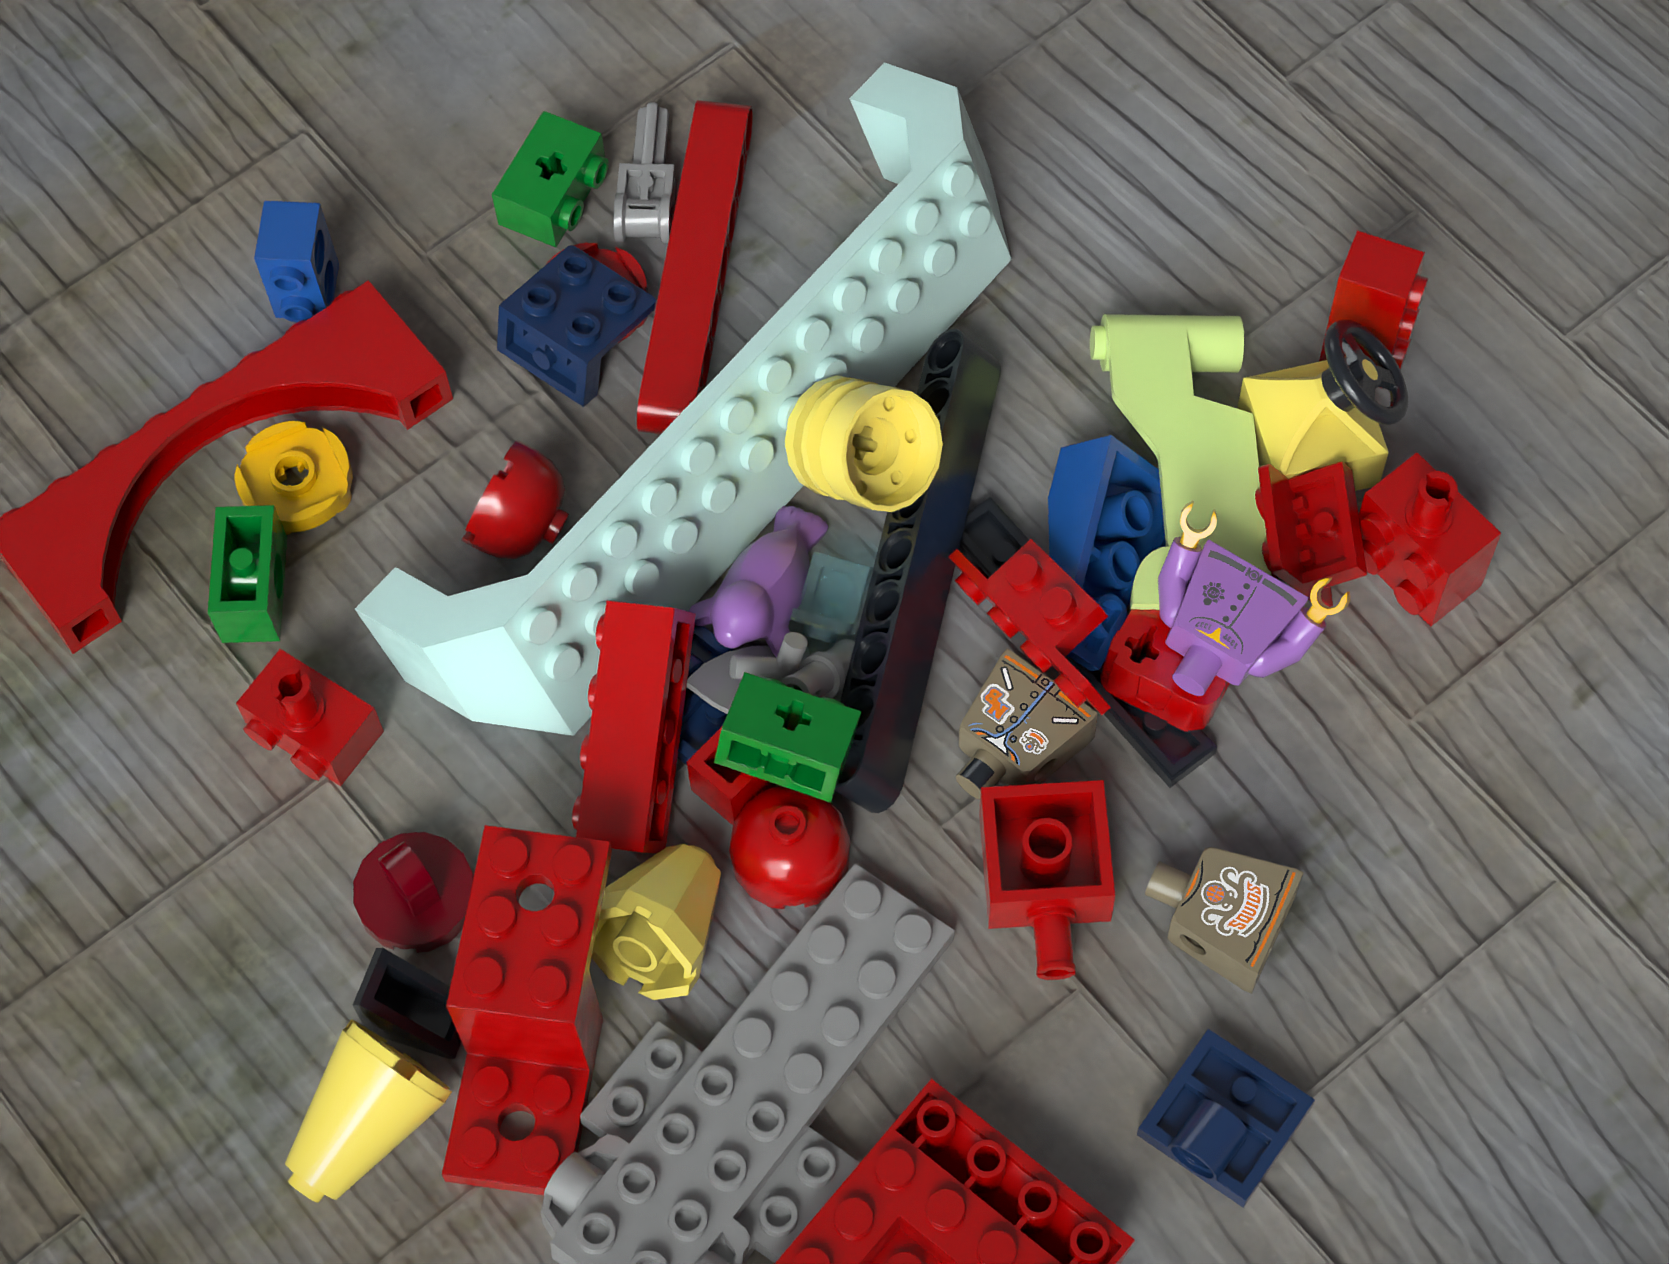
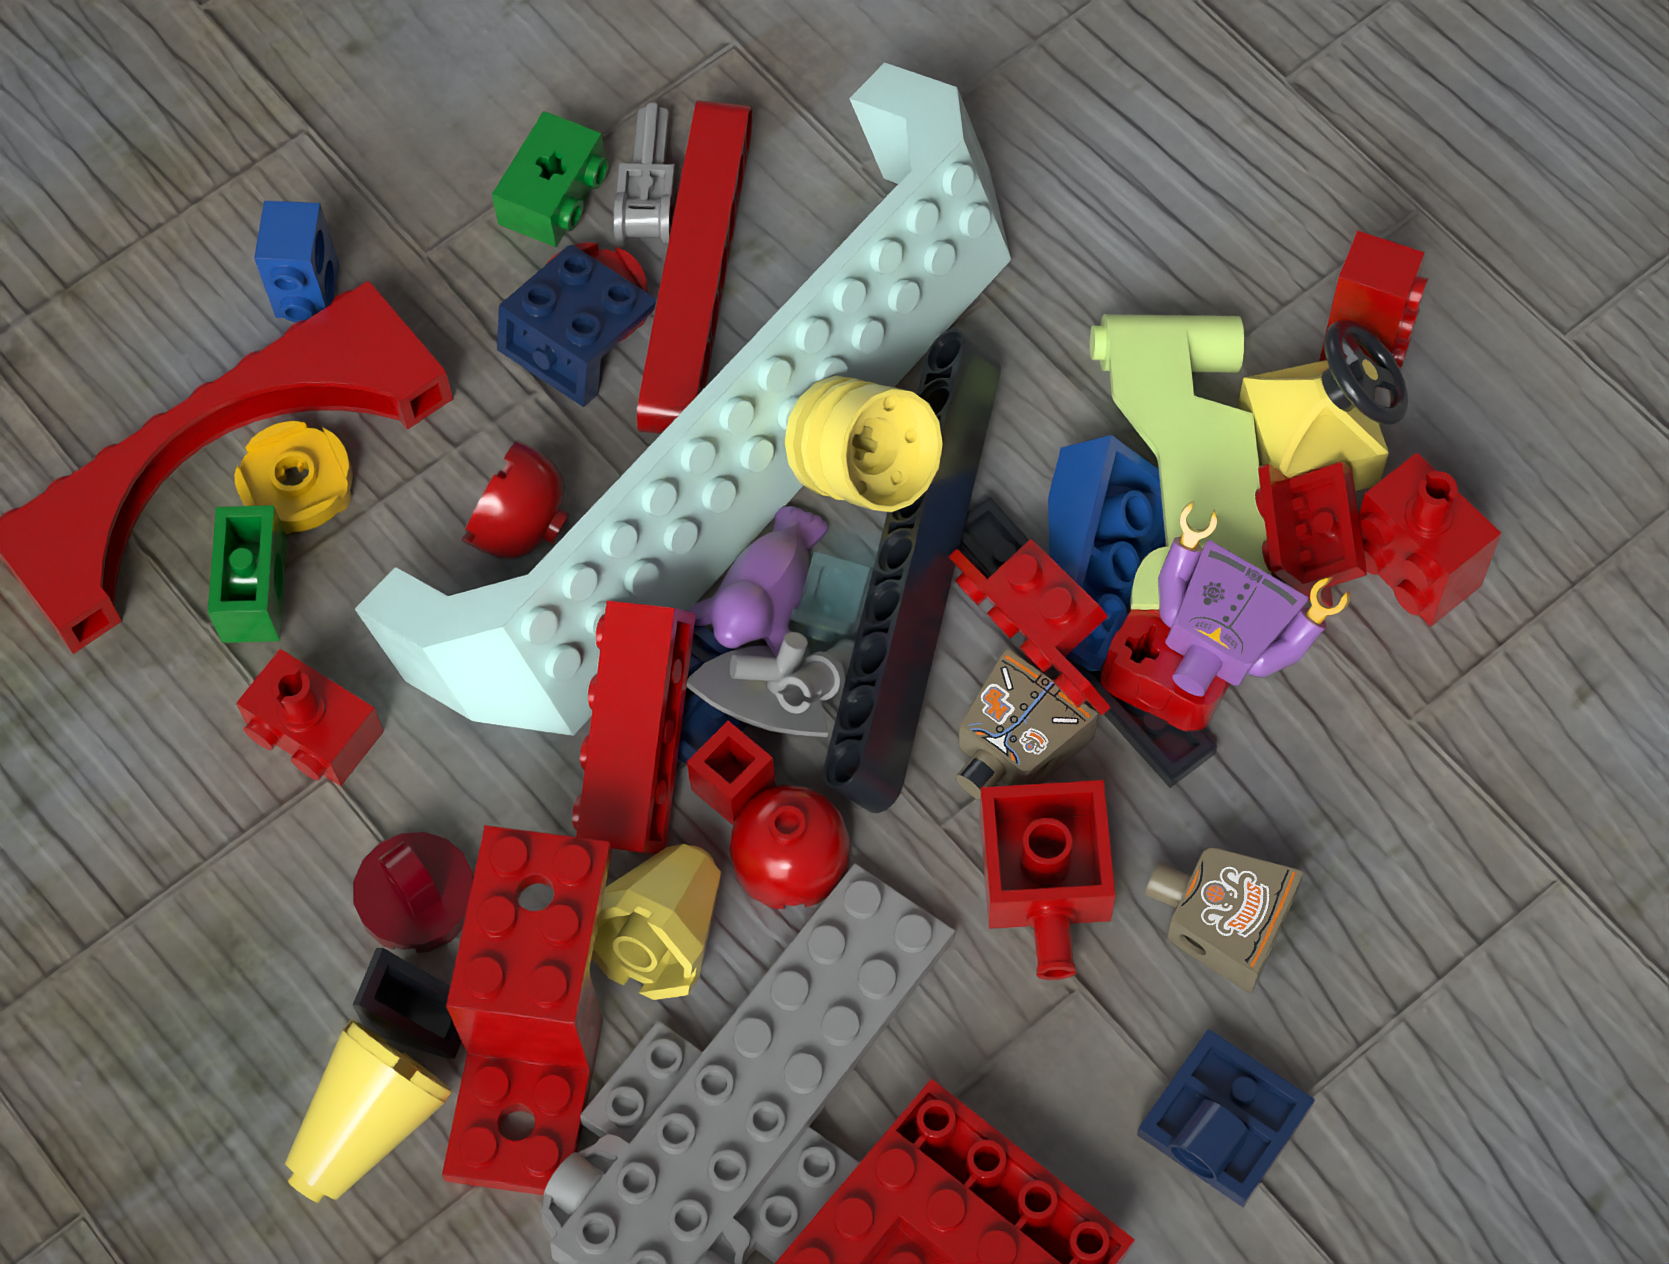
(787, 736): green brick -> none

